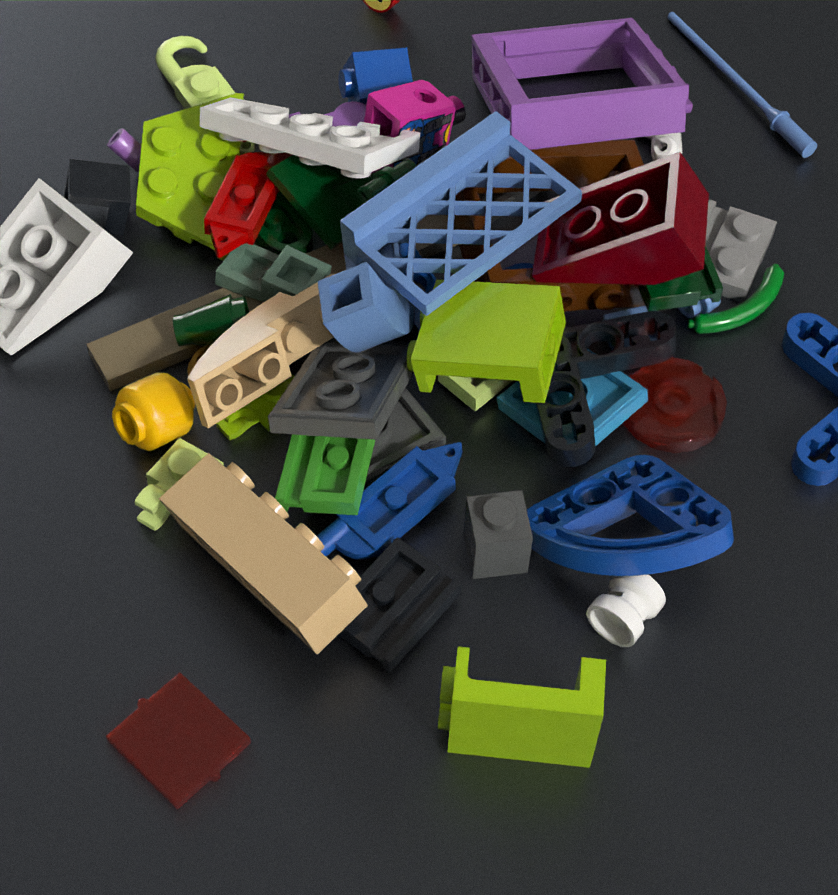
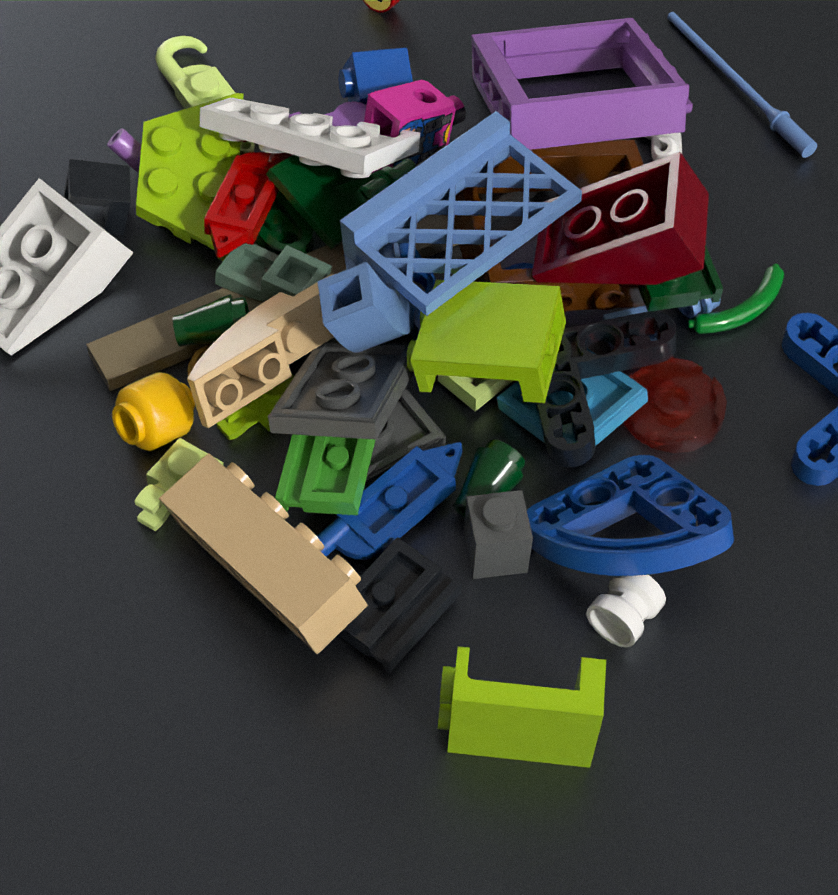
(178, 740): clear red piece -> none
(492, 470): none -> dark green cone
(737, 247): light grey plate -> none

